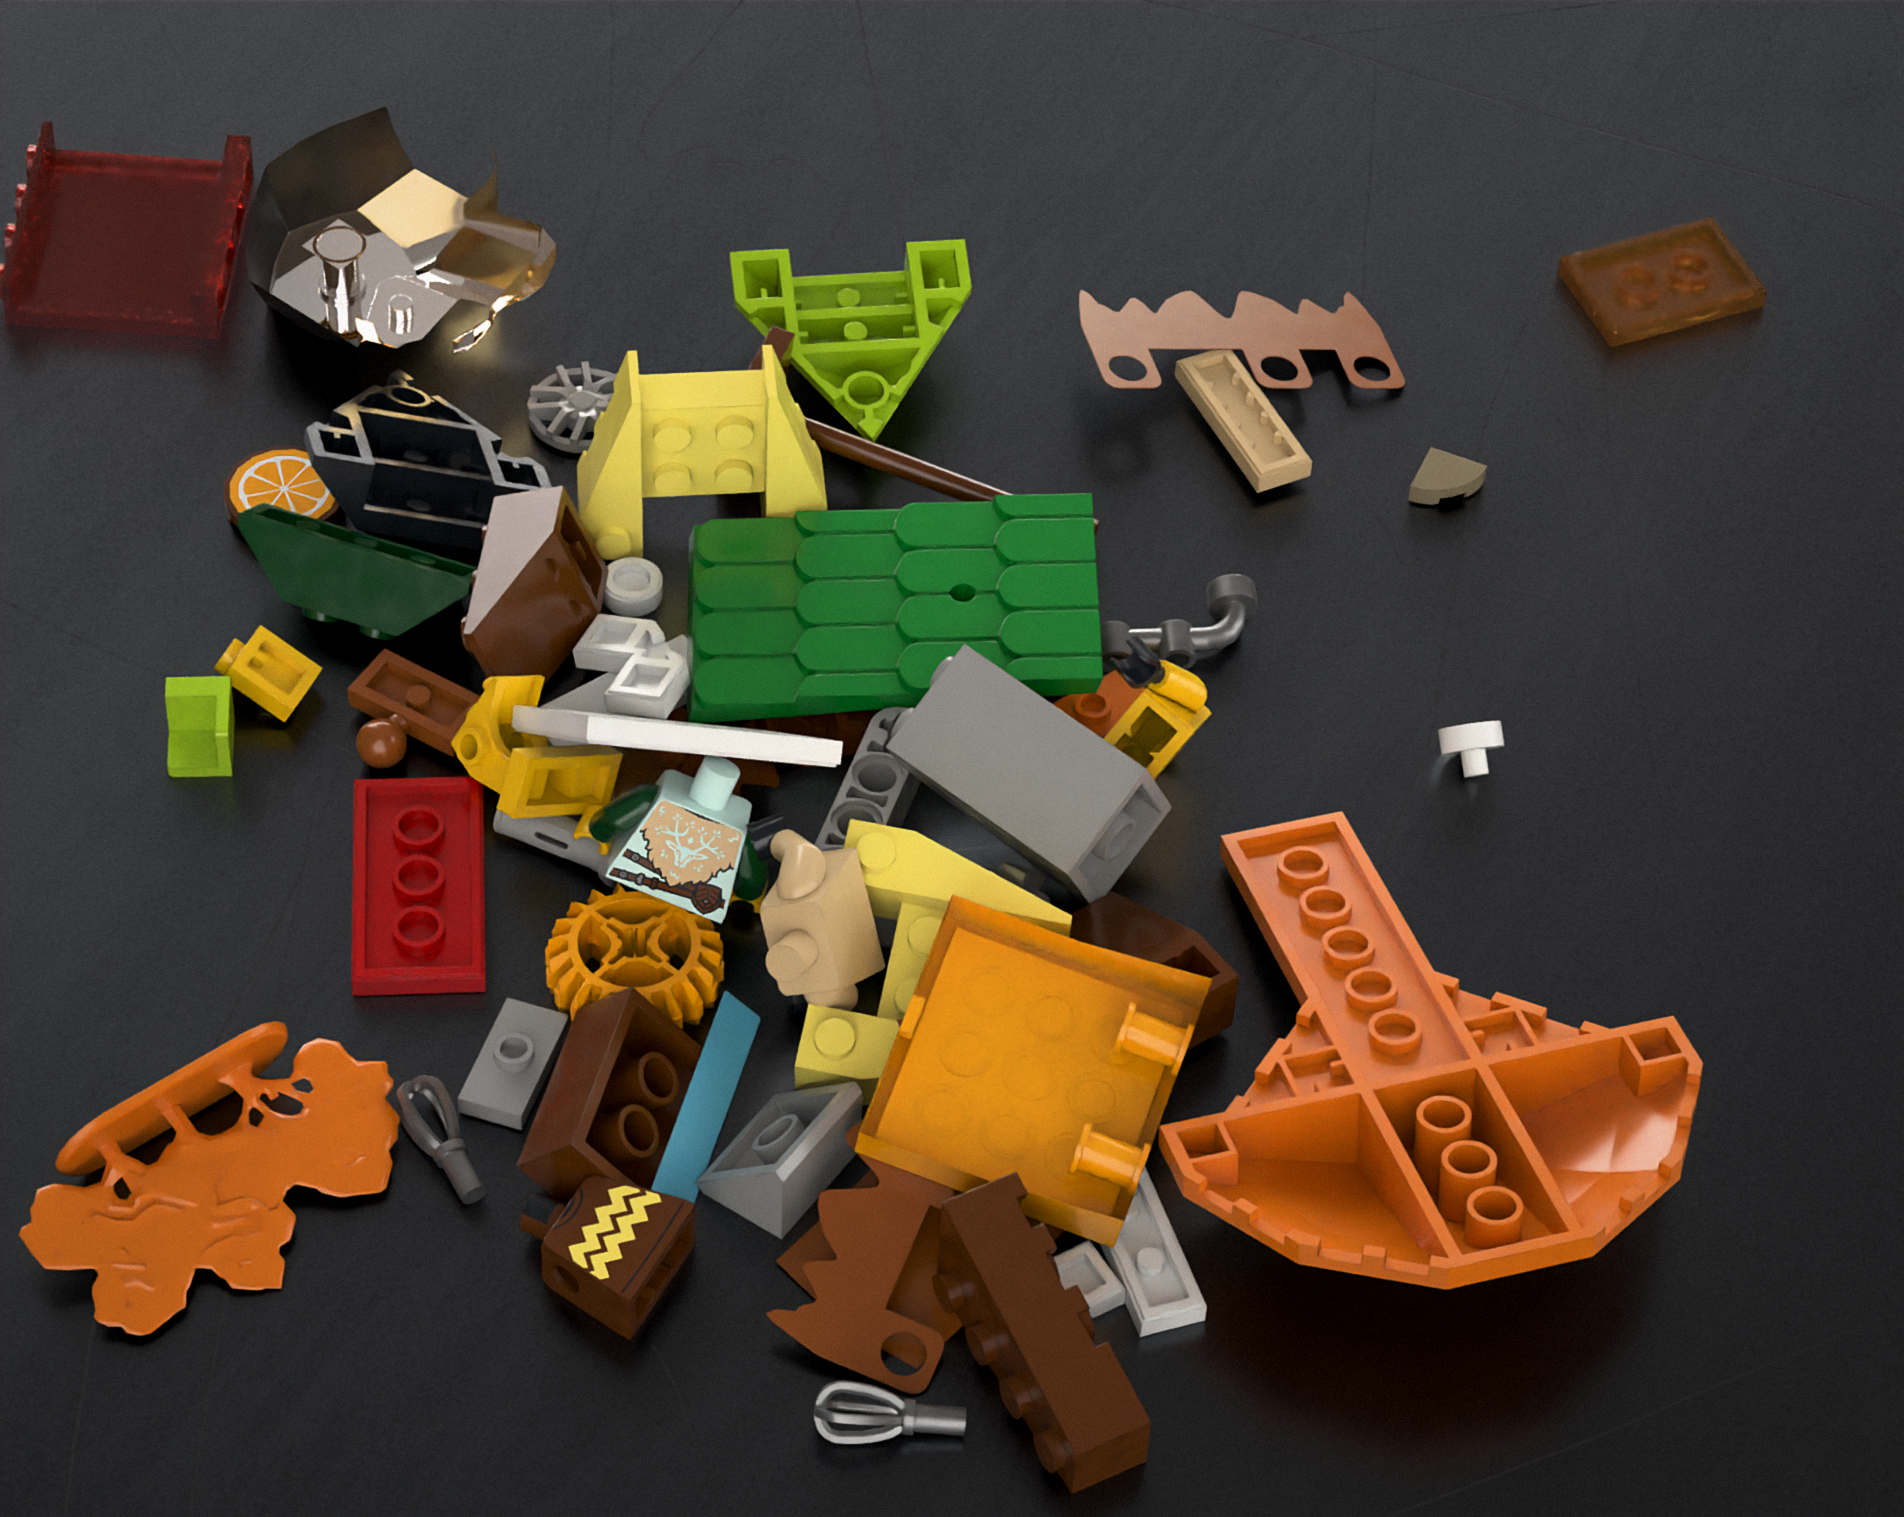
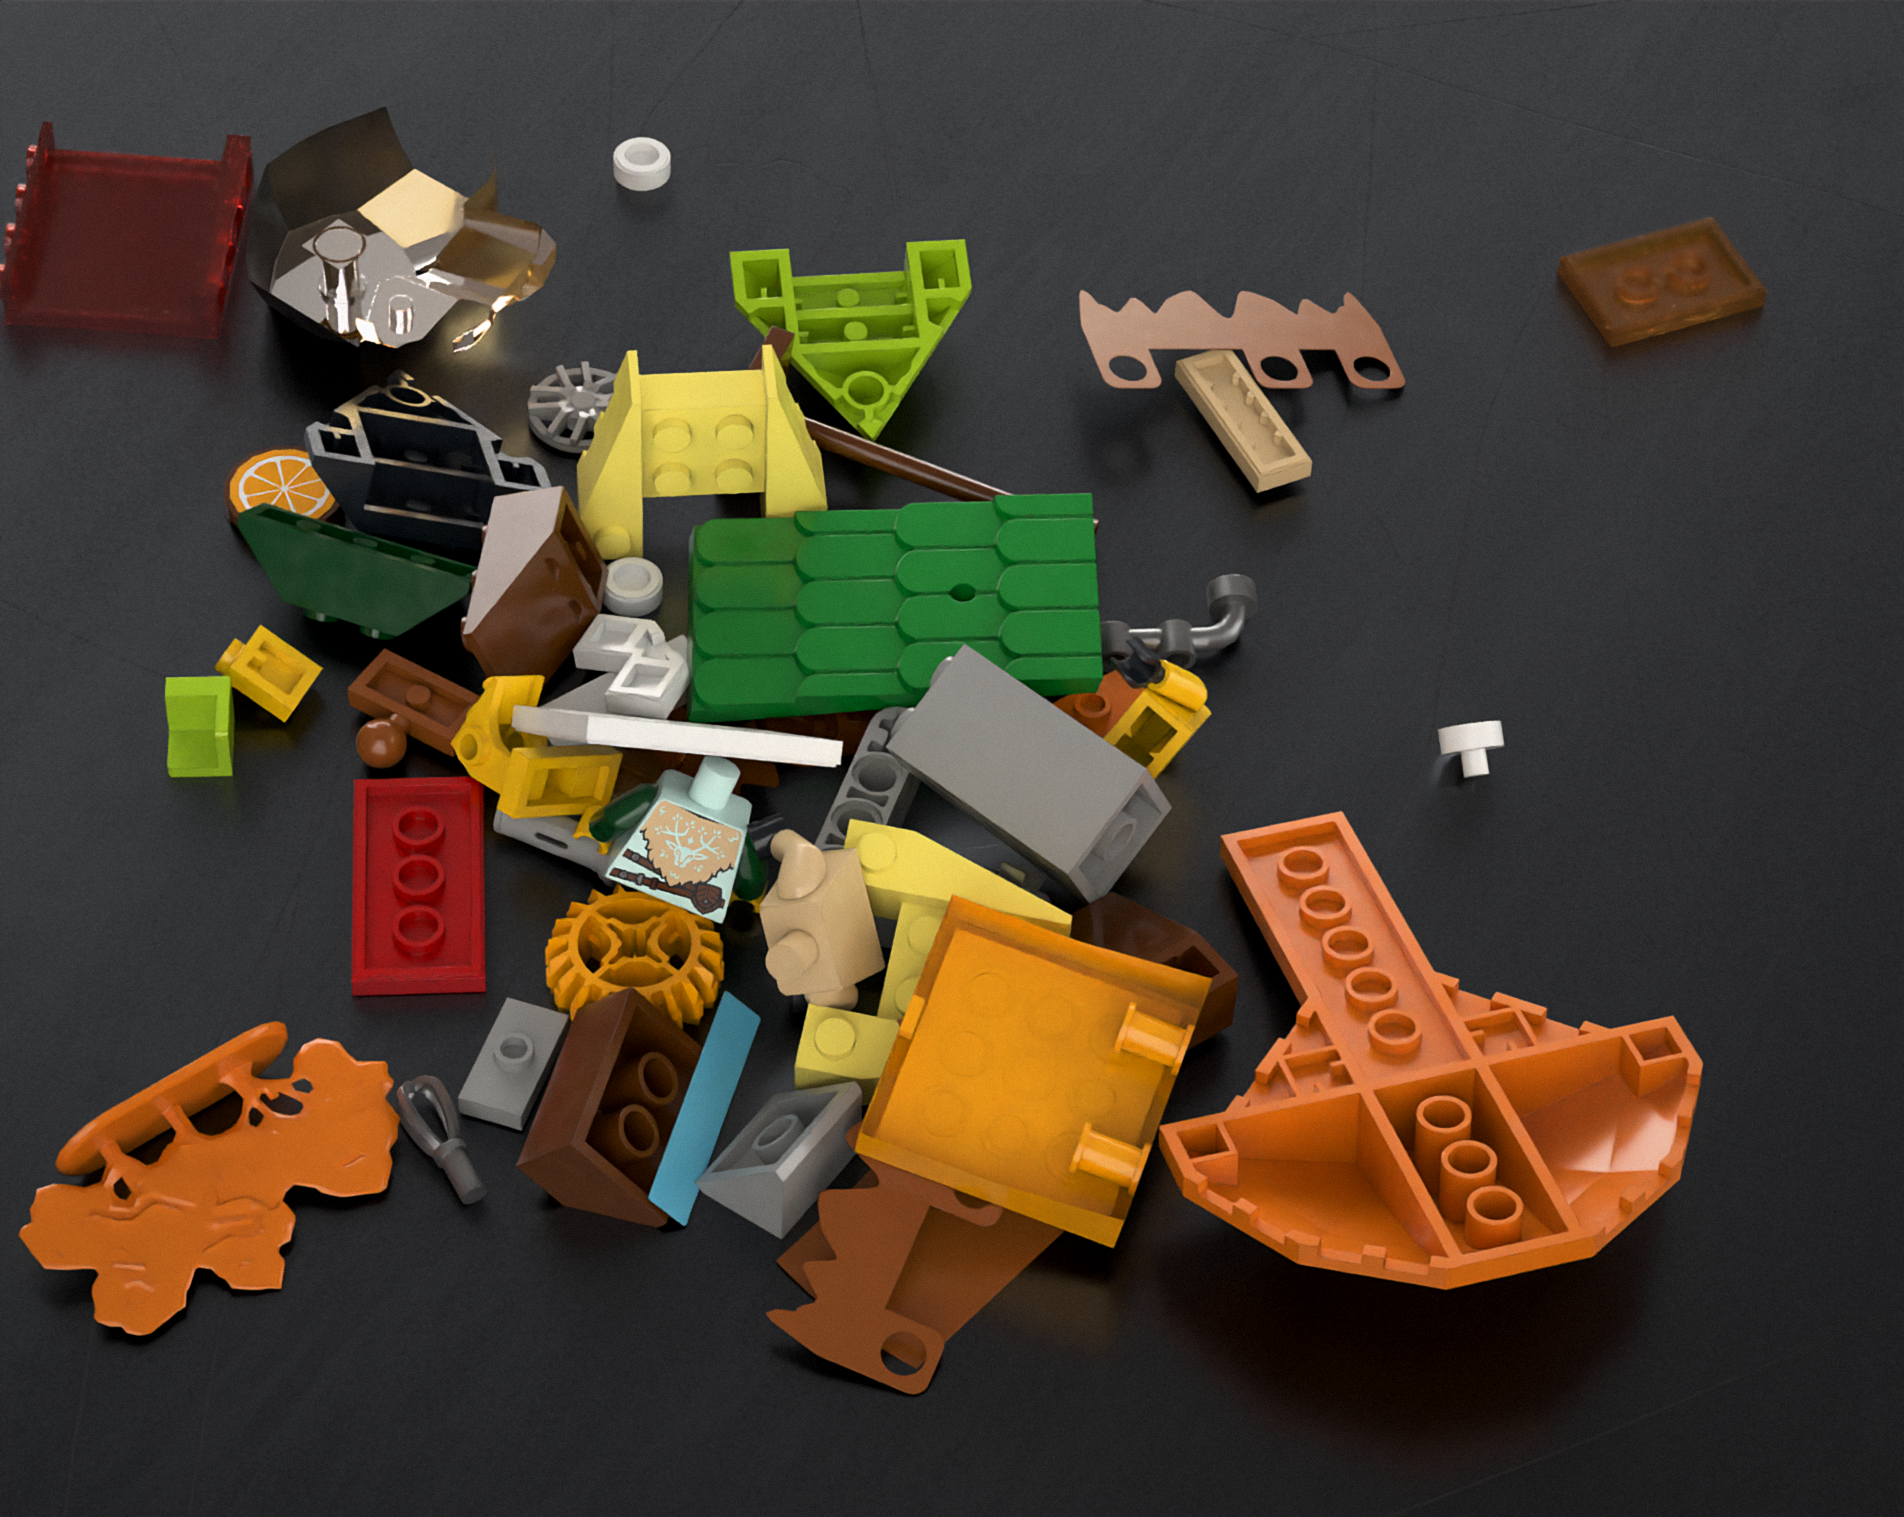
(611, 1247): reddish brown torso -> none
(642, 164): none -> white tile
(898, 1417): flat silver piece -> none
(1037, 1336): reddish brown wedge -> none
(1095, 1279): white tile -> none
(1153, 1267): white tile -> none
(1444, 477): dark tan tile -> none

